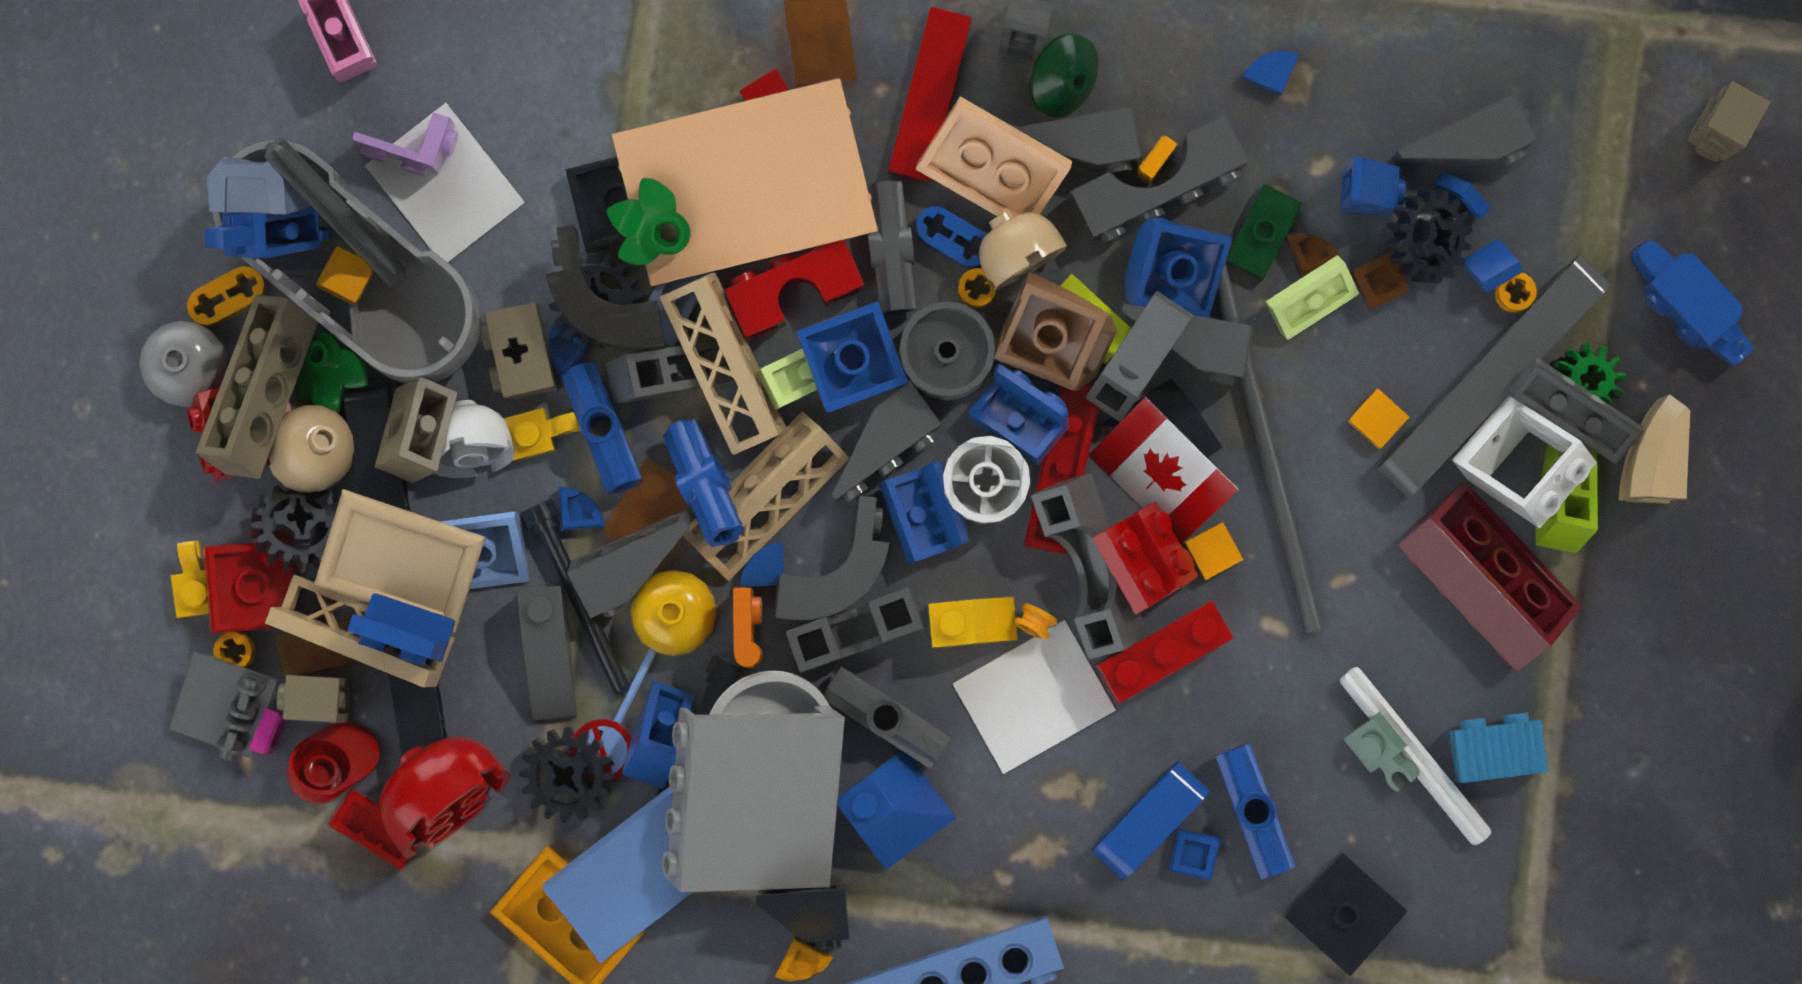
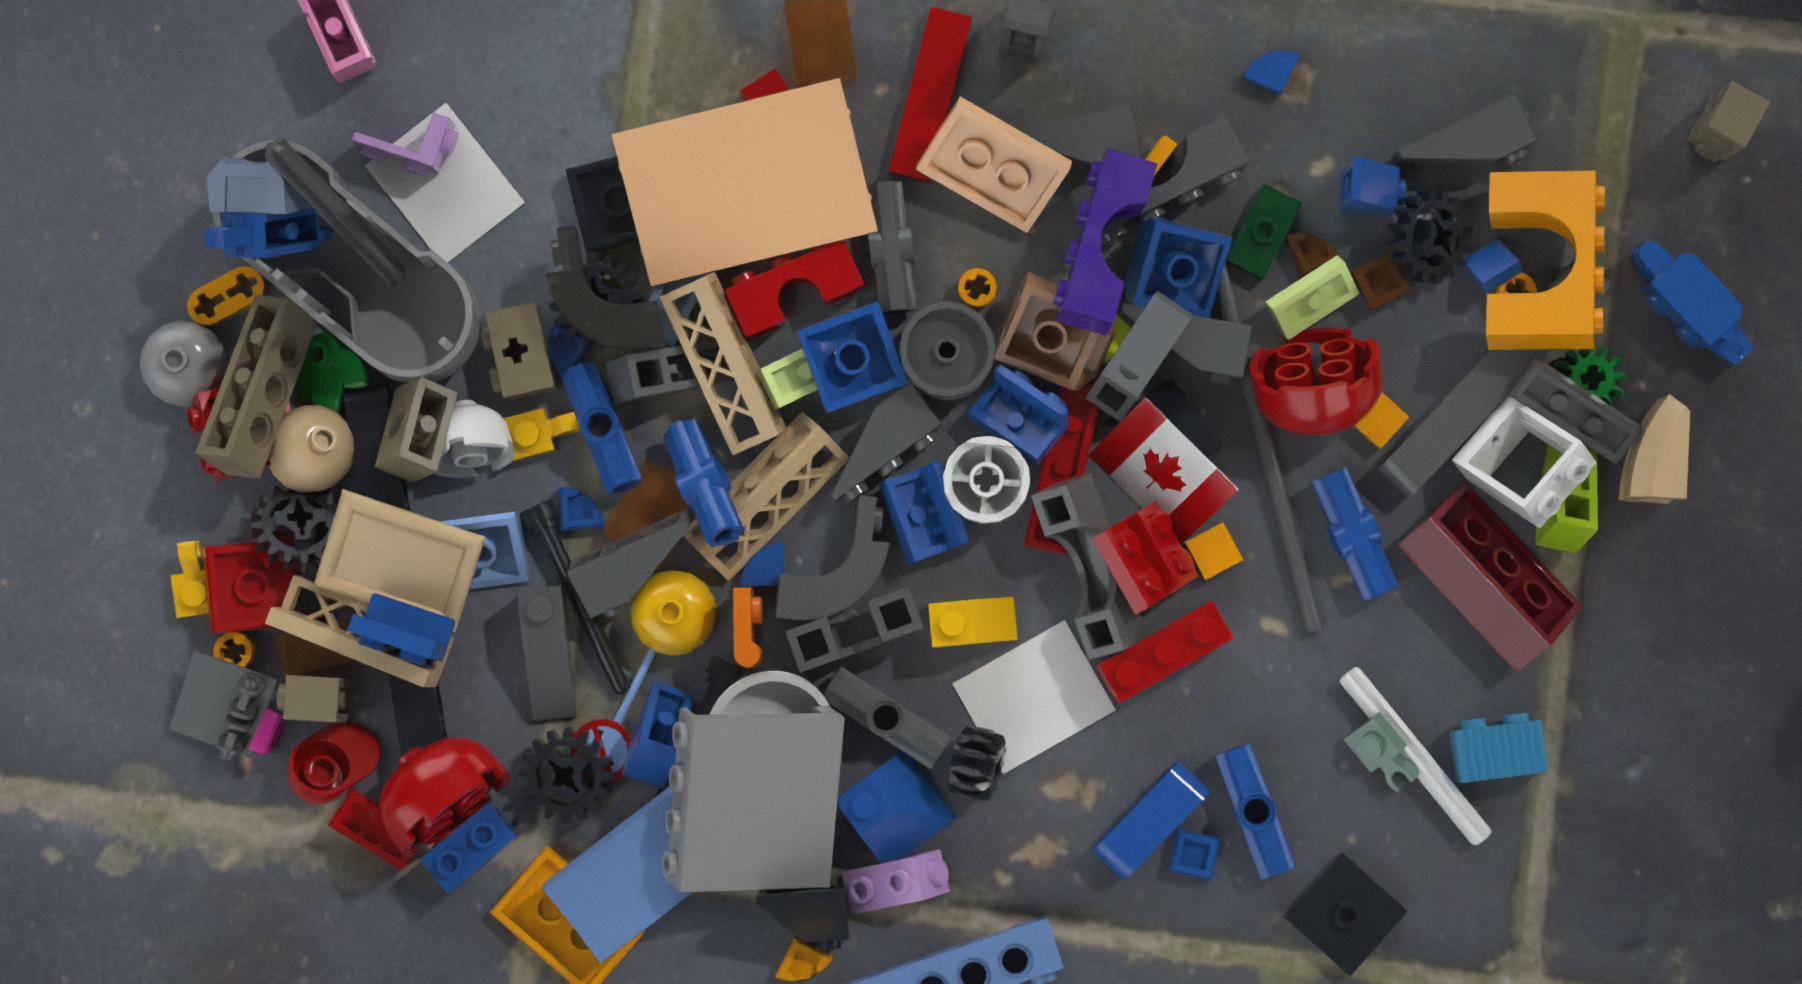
(345, 276): light orange tile -> none
(470, 847): none -> blue brick
(643, 222): green plate -> none
(896, 882): none -> lavender bracket
(944, 245): blue beam -> none
(976, 763): none -> black gear
(1017, 247): tan cylinder -> none
(1035, 622): light orange bush -> none
(1064, 75): dark green dish -> none
(1092, 290): none -> dark purple arch
(1322, 402): none -> red cylinder
(1354, 534): none -> blue piece
(1465, 192): blue tile -> none
(1567, 313): none -> light orange arch

